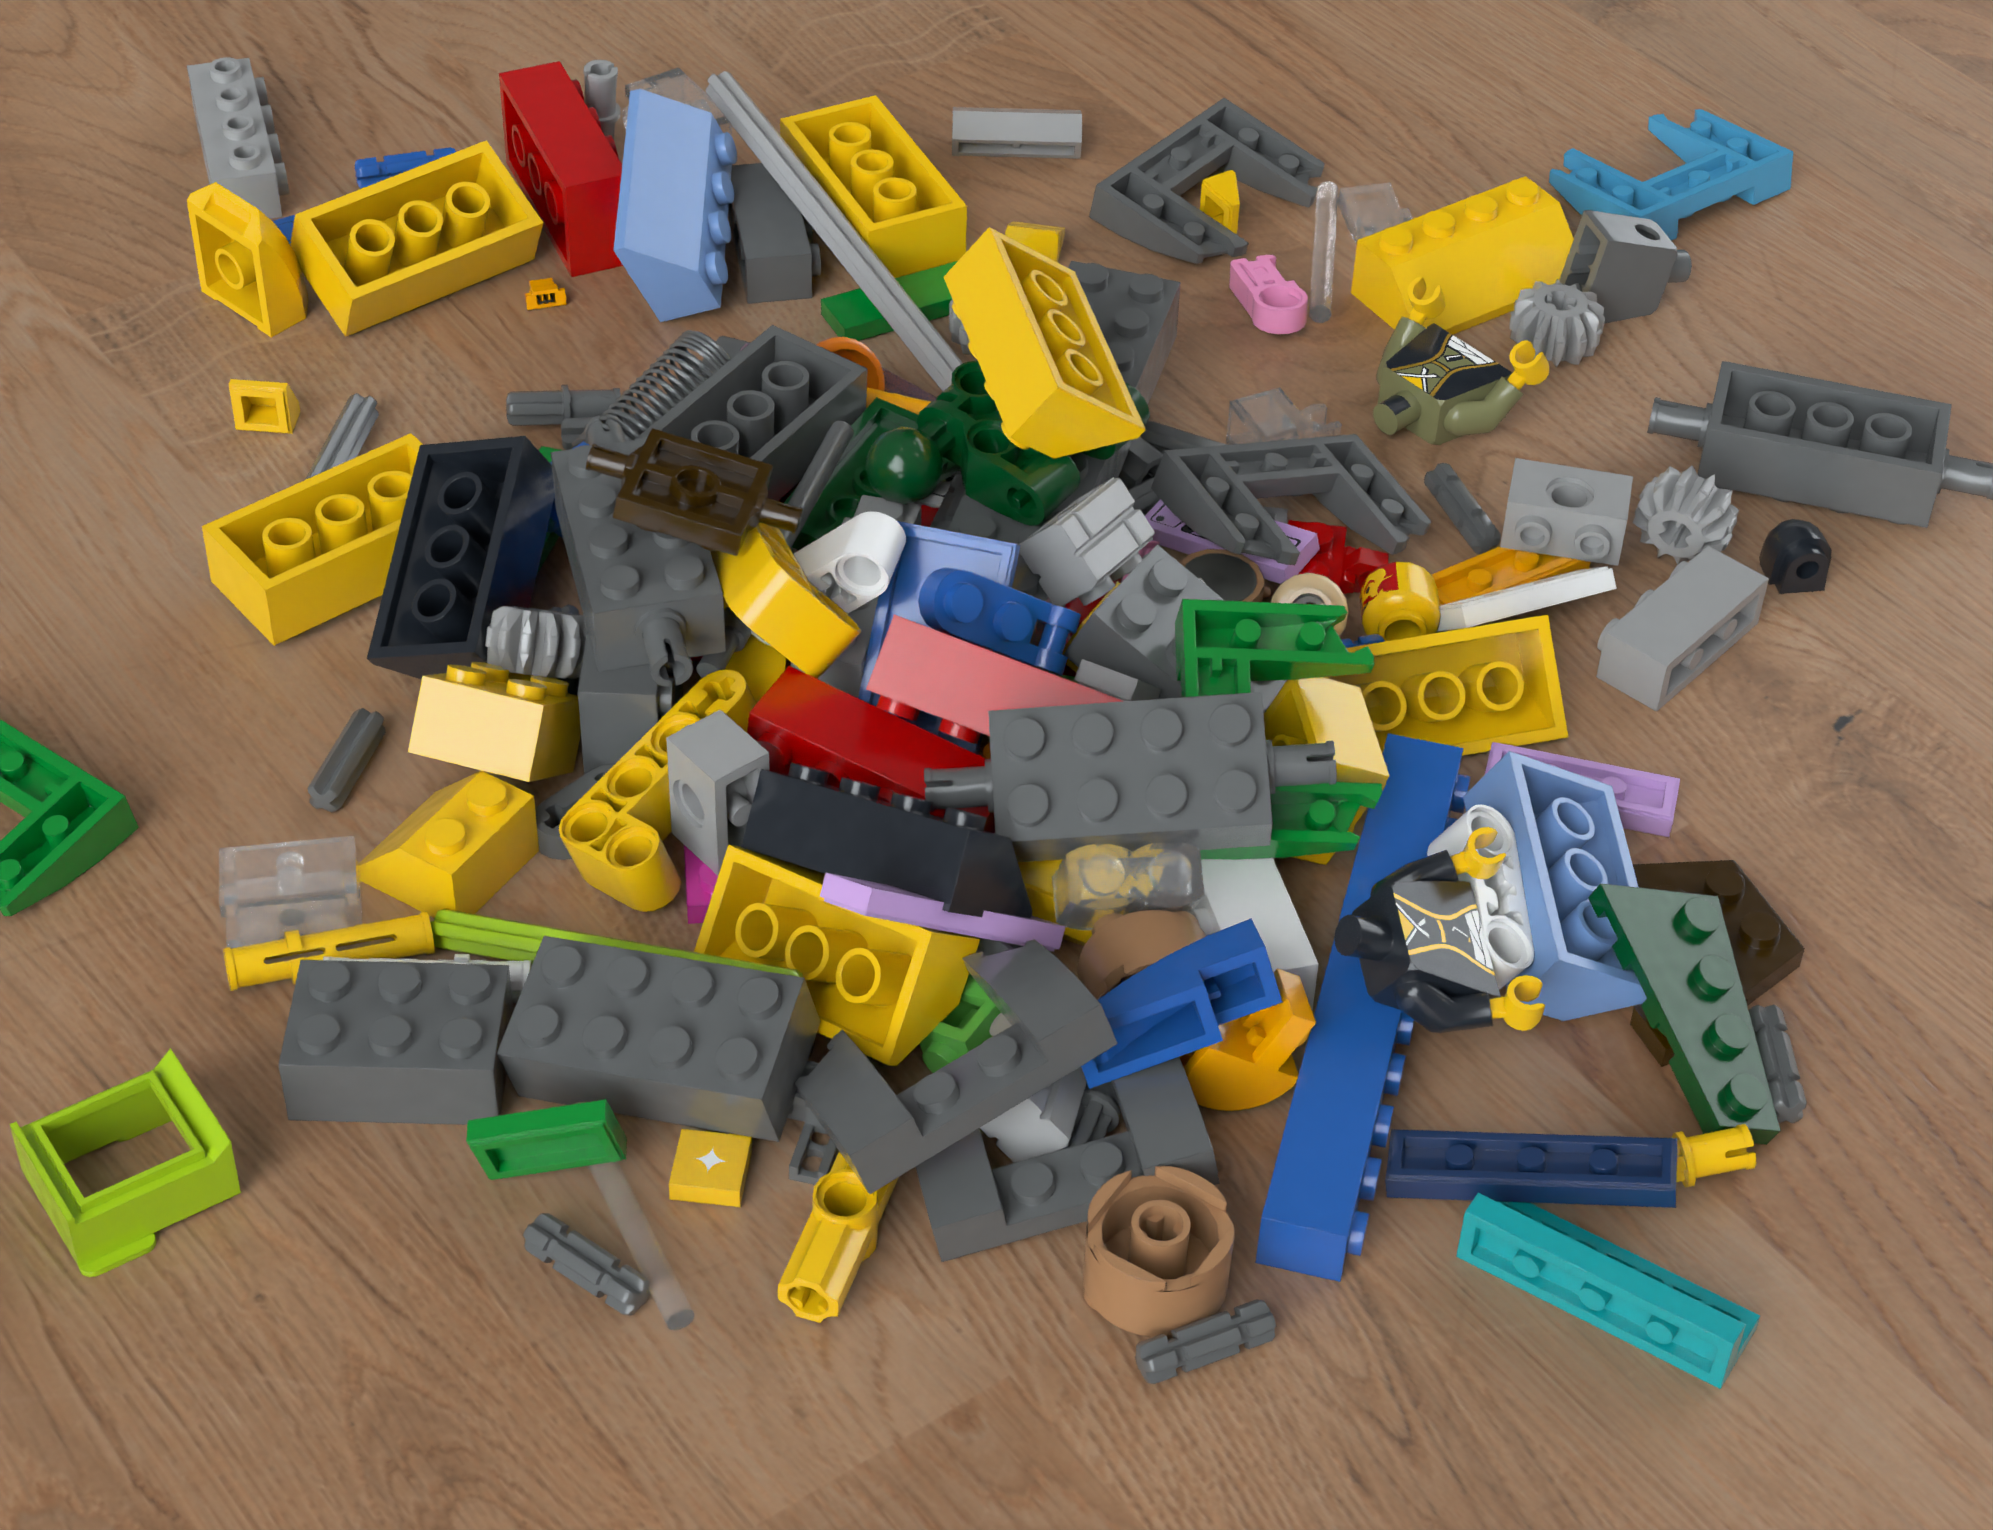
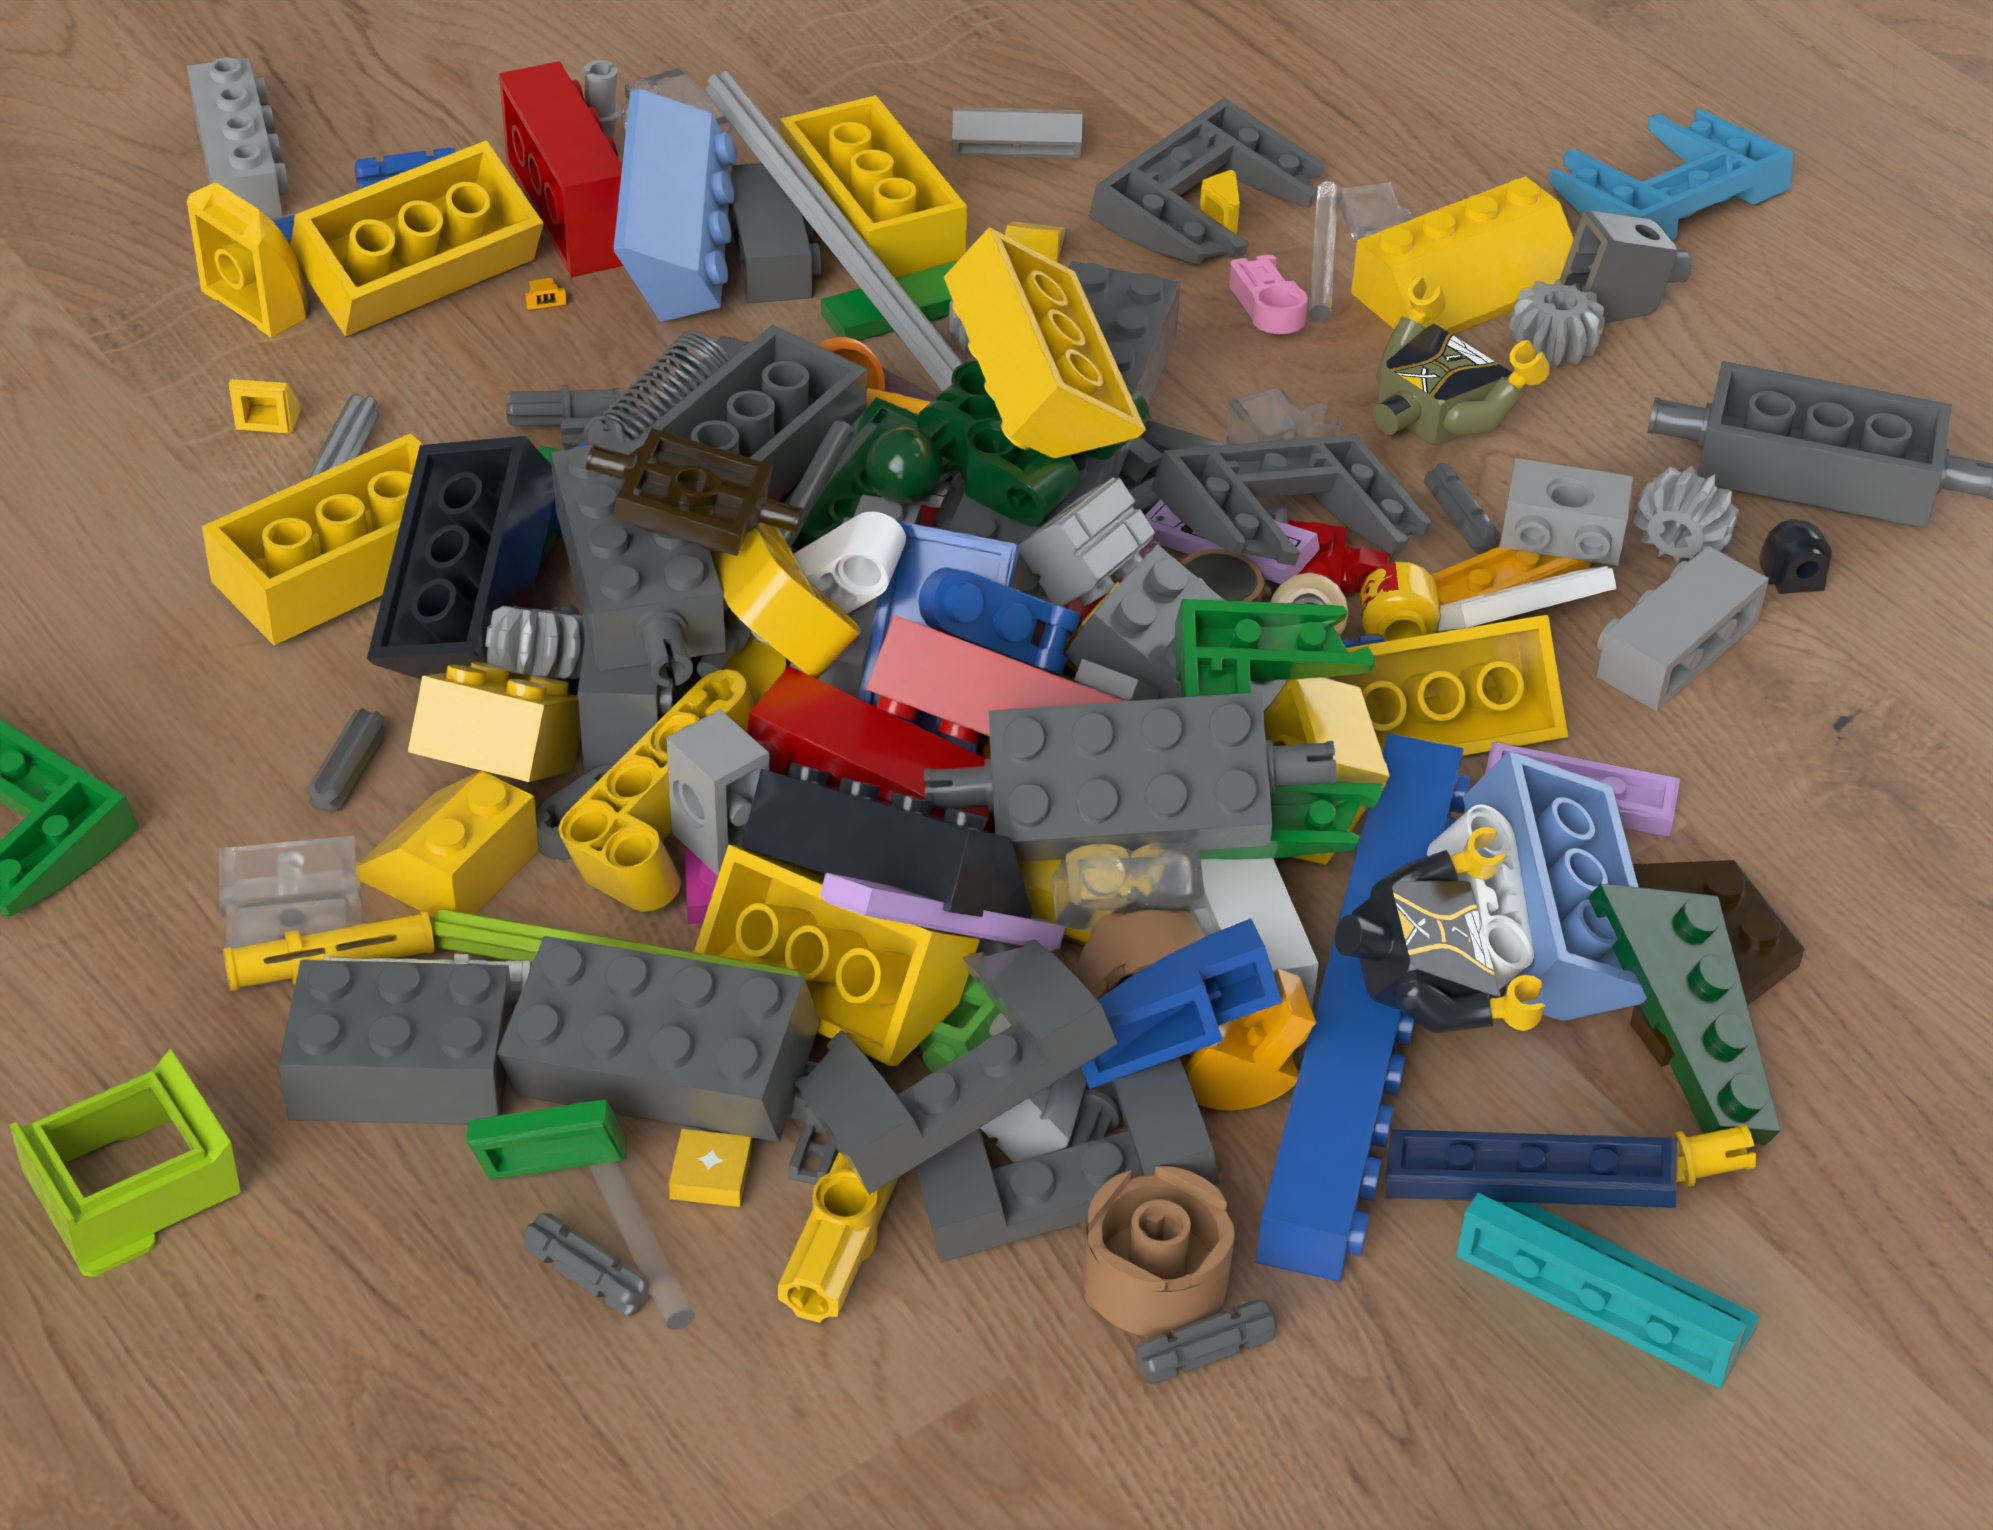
(1778, 1062): dark grey axle -> none

